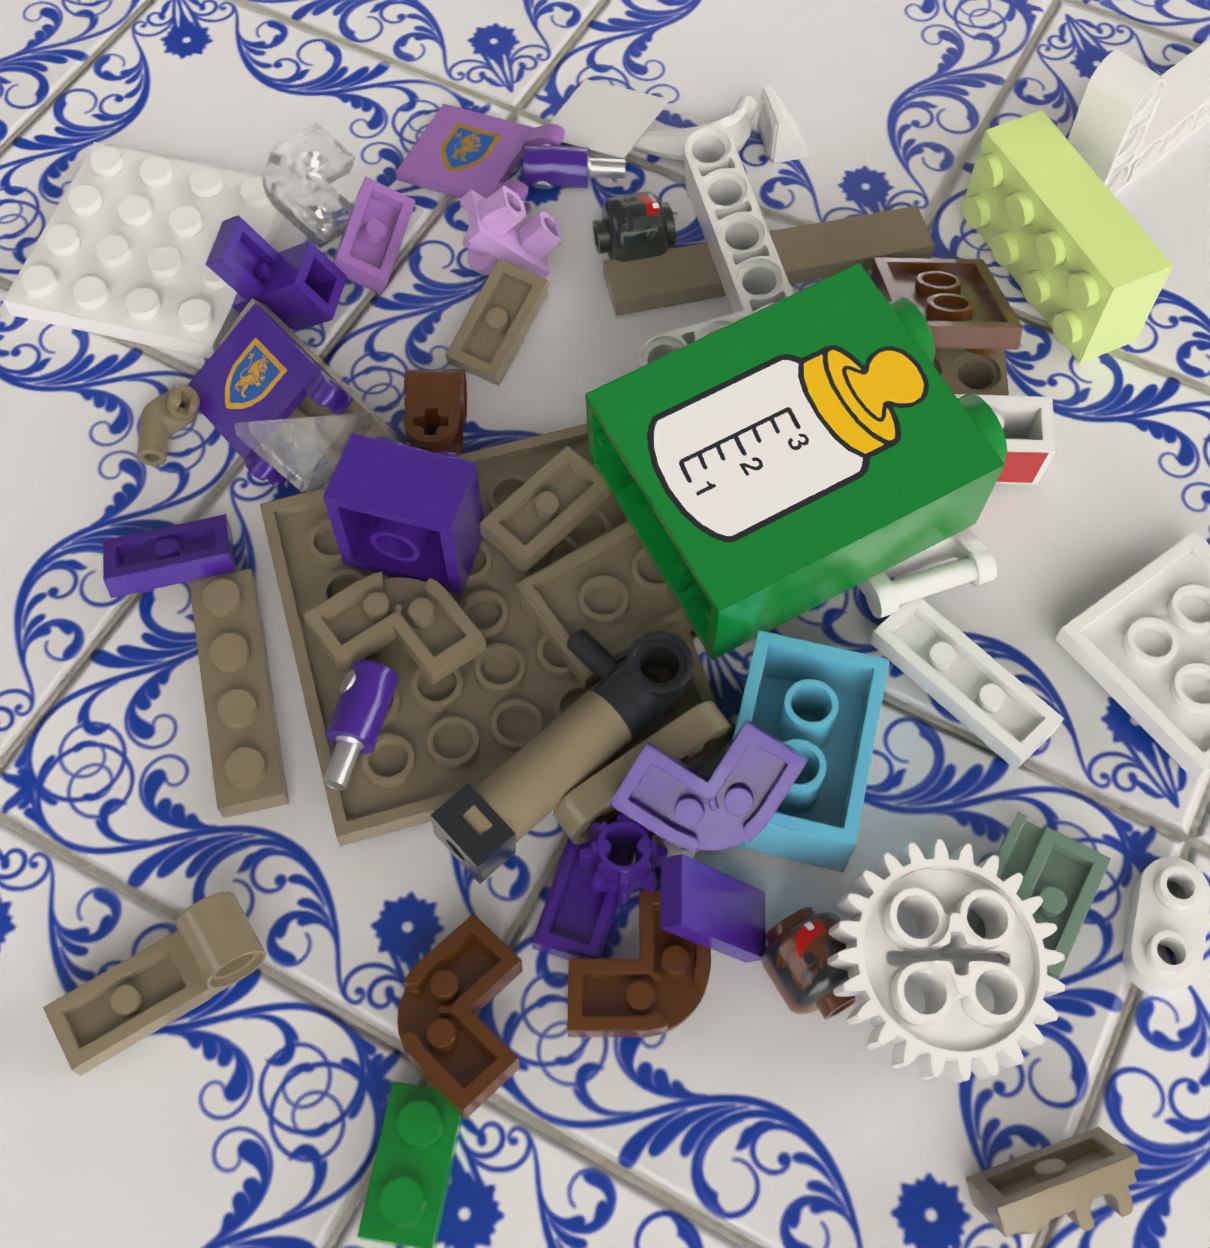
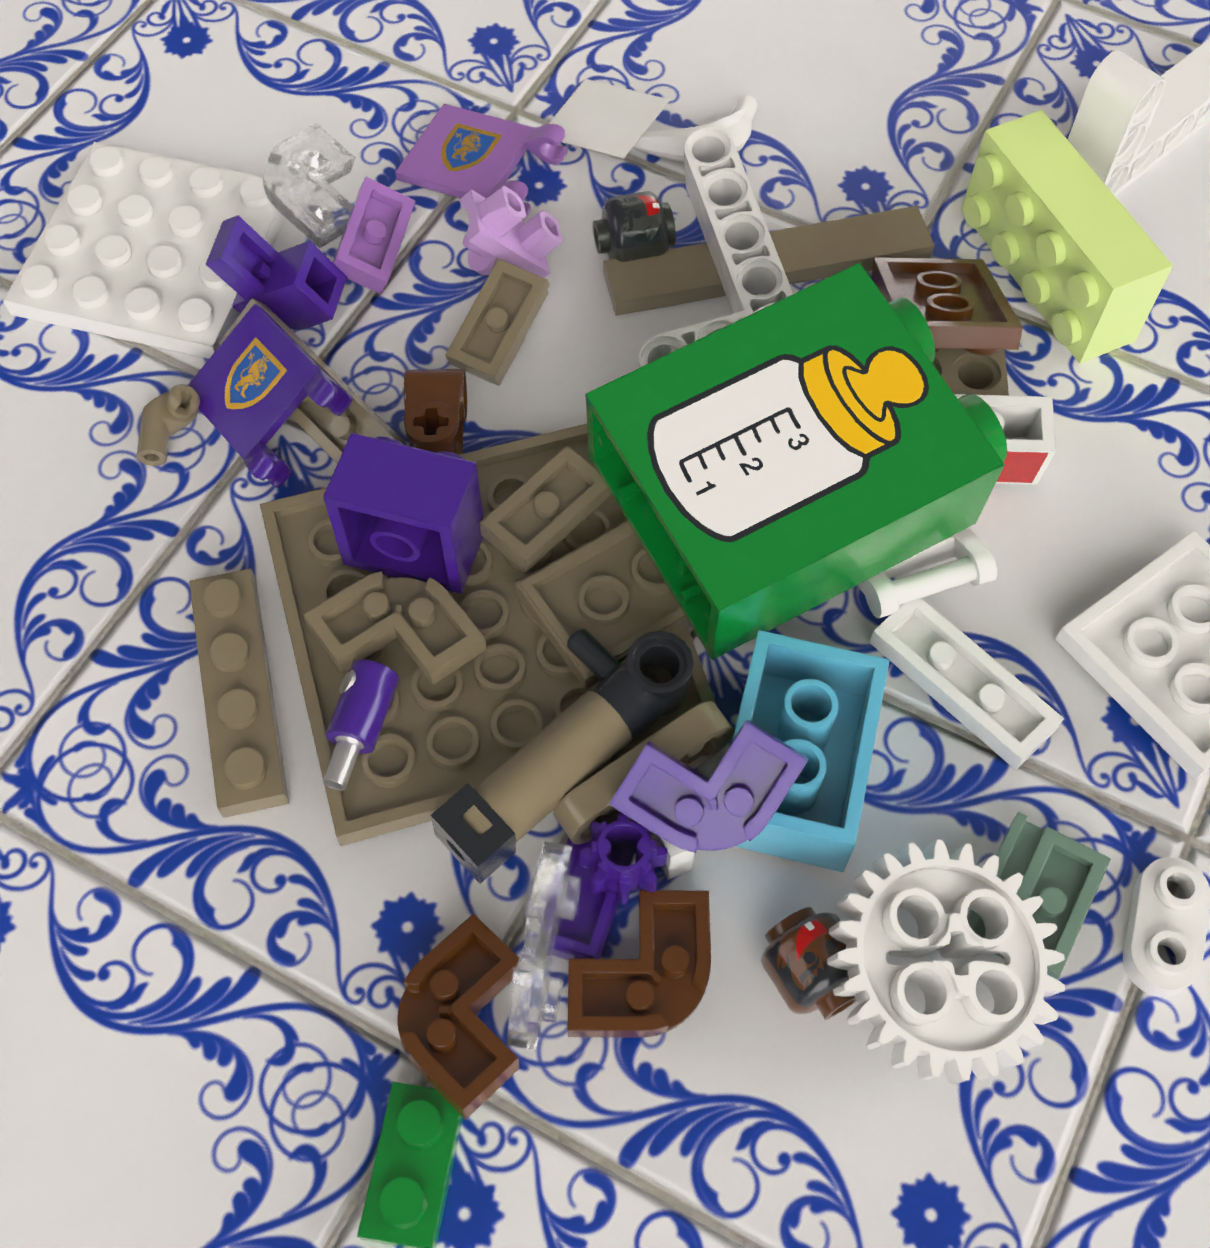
(157, 984): dark tan plate -> none
(168, 556): dark purple plate -> none
(304, 447): clear slope -> none
(534, 991): none -> clear plate
(566, 167): dark purple piece -> none
(712, 908): dark purple tile -> none
(779, 129): white slope -> none
(1055, 1182): dark tan plate -> none

